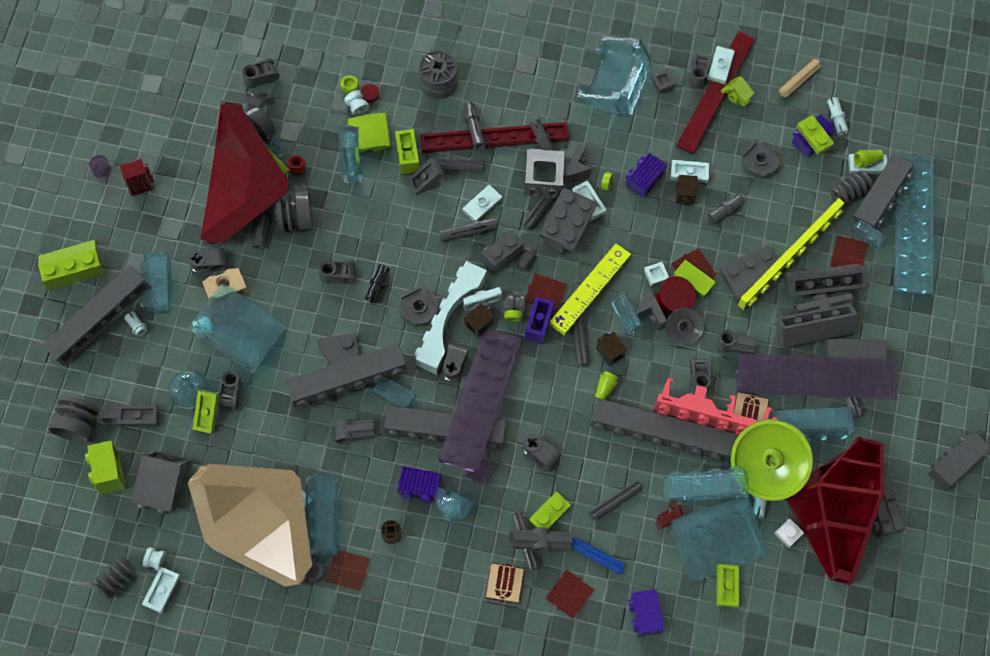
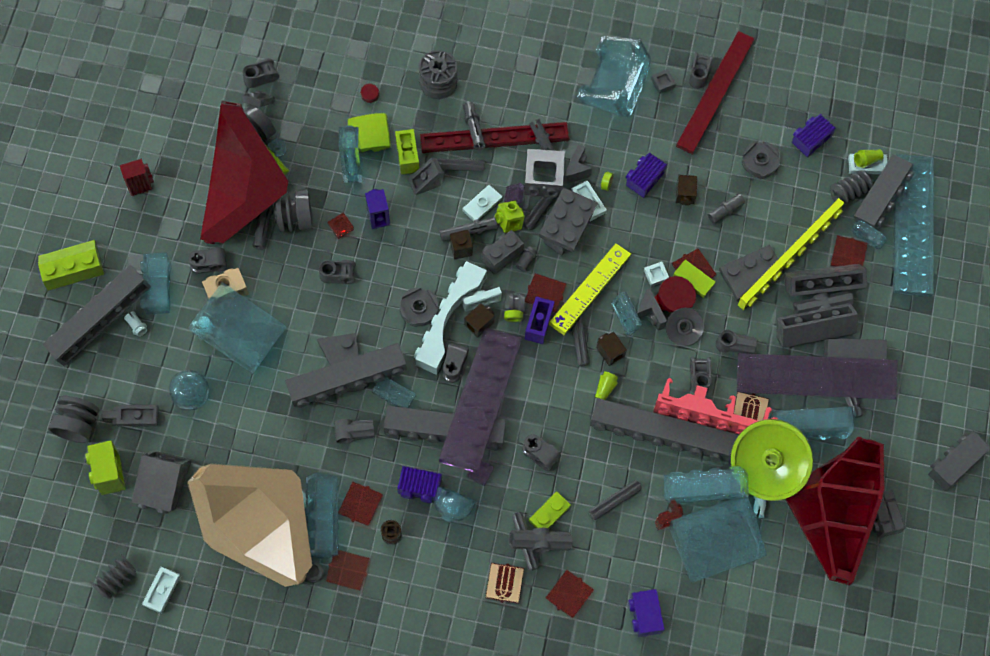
(96, 165): clear purple wheel -> none
(154, 558): light aqua wheel -> none
(205, 411): lime plate -> none
(229, 393): dark grey piece -> none
(296, 159): red plate -> none
(340, 225): none -> clear red plate
(349, 83): lime tile -> none
(357, 104): light aqua wheel -> none
(360, 503): none -> clear red piece
(377, 208): none -> dark purple brick
(377, 283): black pin -> none
(461, 244): none -> dark brown brick
(509, 216): none -> lime brick
(514, 193): none -> clear purple plate
(597, 555): blue axle -> none
(697, 169): light aqua plate -> none
(720, 65): light aqua plate -> none
(727, 585): lime plate -> none
(738, 91): lime brick -> none
(789, 533): white plate -> none
(799, 78): tan axle -> none
(815, 134): lime plate -> none
(837, 116): light aqua pin -> none

